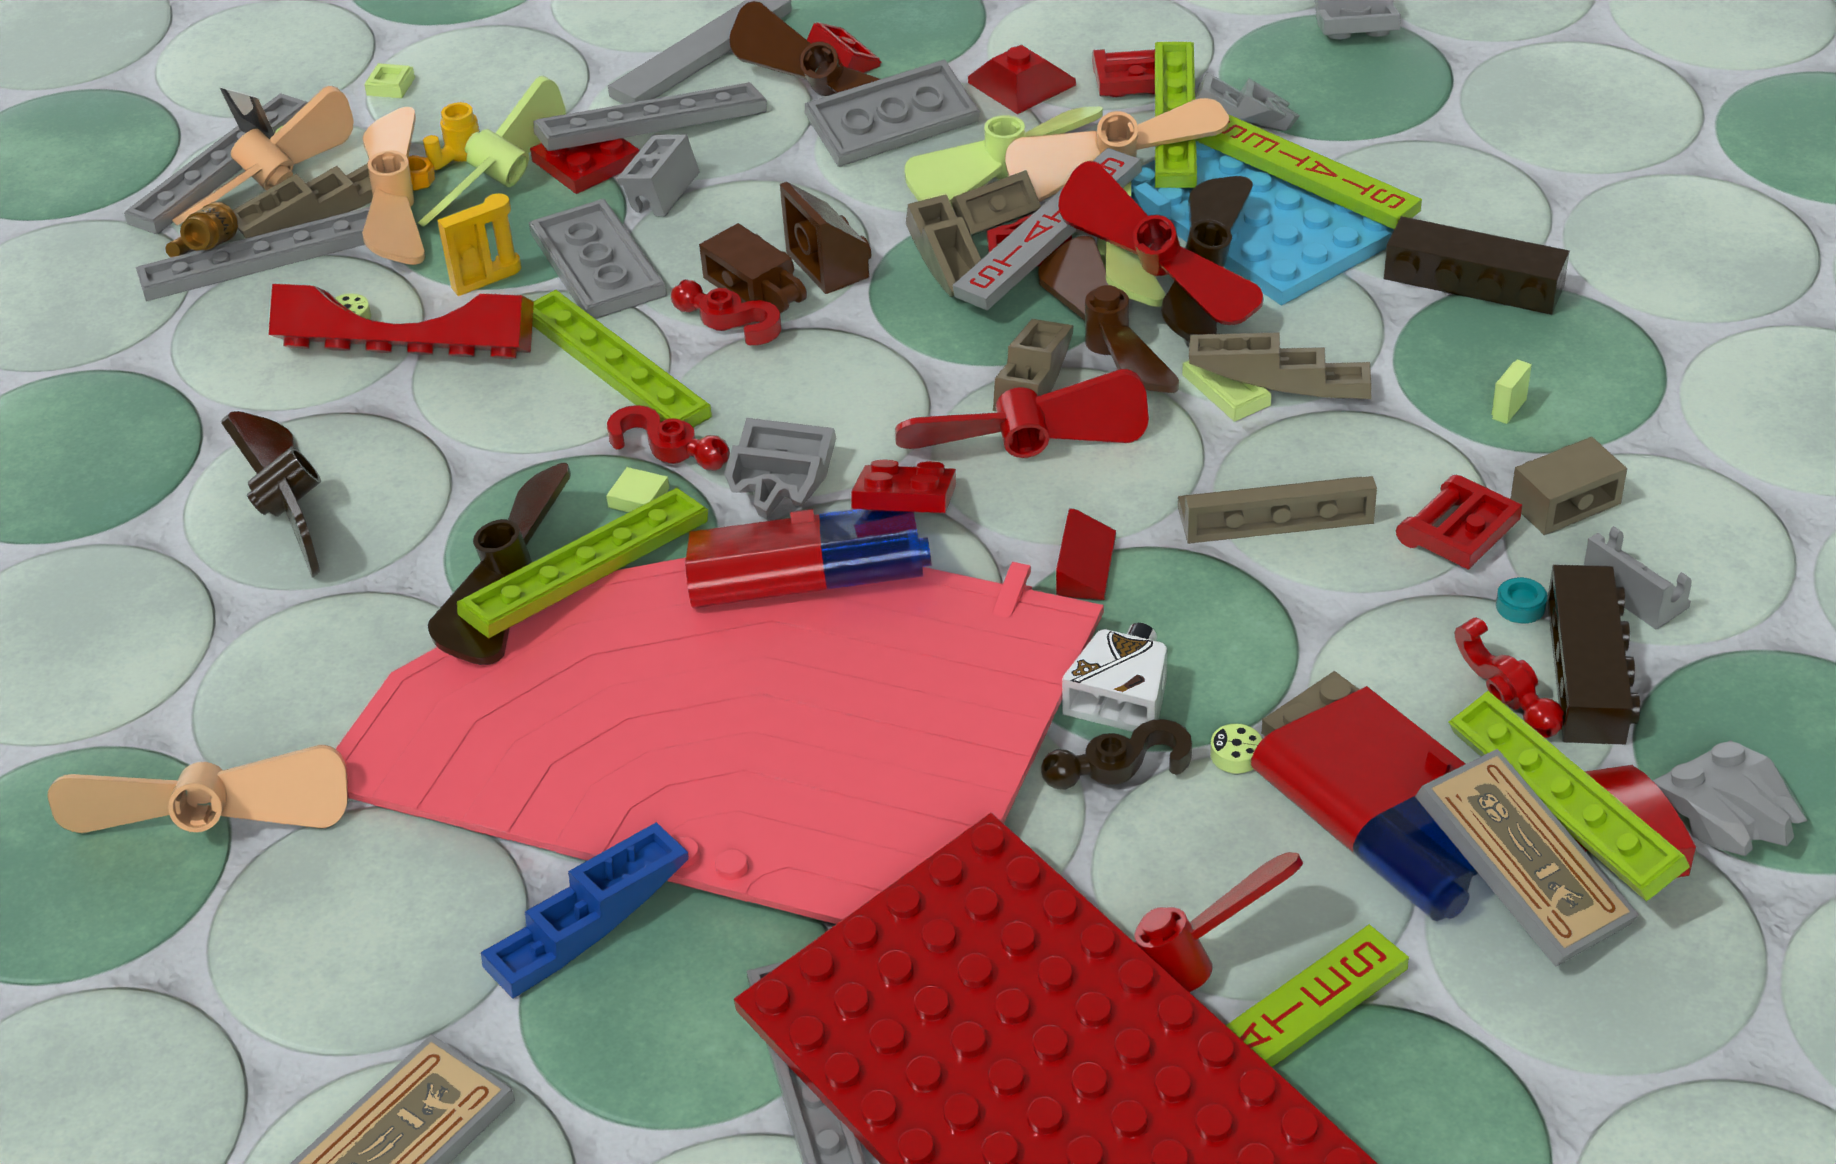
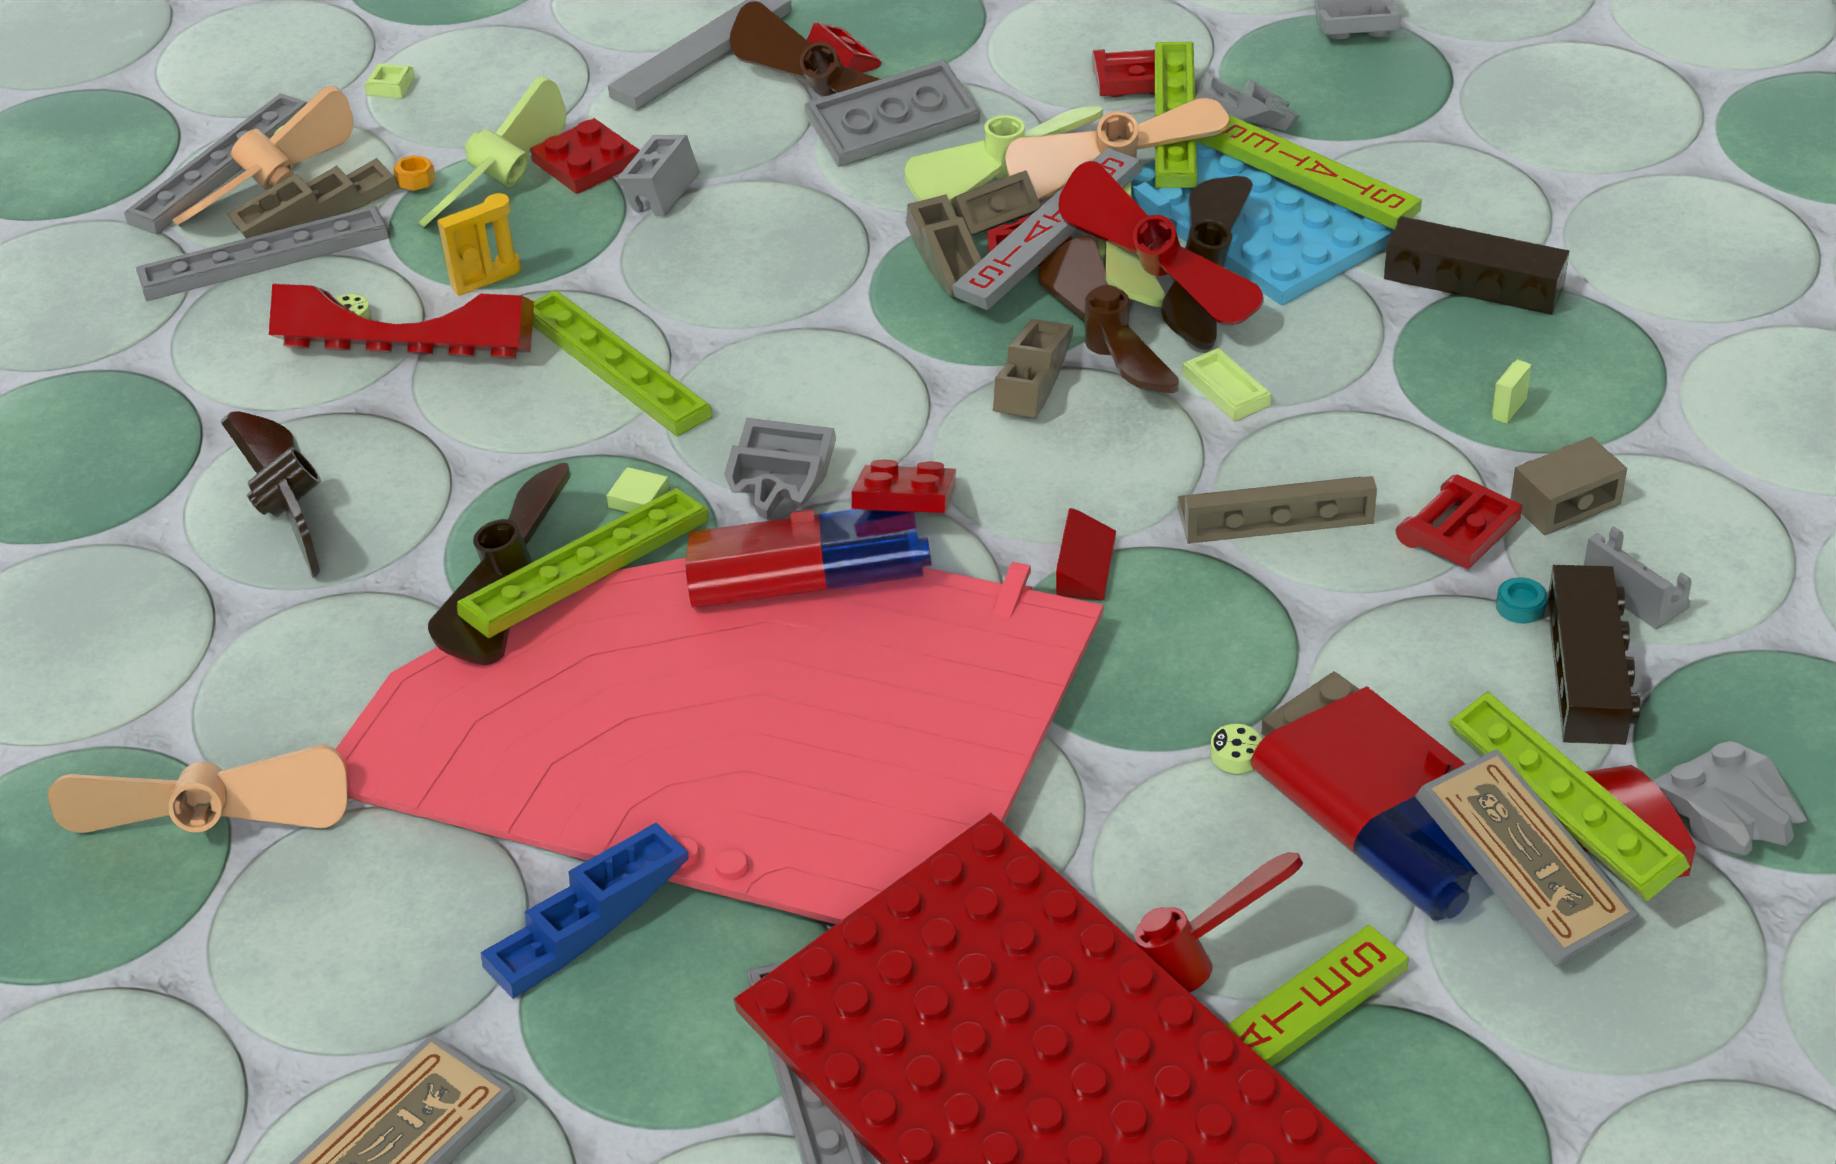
(204, 229): pearl gold piece -> none
(247, 112): sticker -> none
(390, 223): light nougat piece -> none
(457, 127): yellow piece -> none
(597, 259): light grey tile -> none
(649, 116): light grey tile -> none
(668, 440): red piece -> none
(724, 310): red piece -> none
(750, 268): reddish brown brick -> none
(822, 241): reddish brown slope -> none
(1020, 79): red slope -> none
(1094, 410): red piece -> none
(1115, 758): dark brown piece -> none
(1117, 679): white torso -> none
(1262, 363): dark tan slope -> none
(1508, 679): red piece -> none

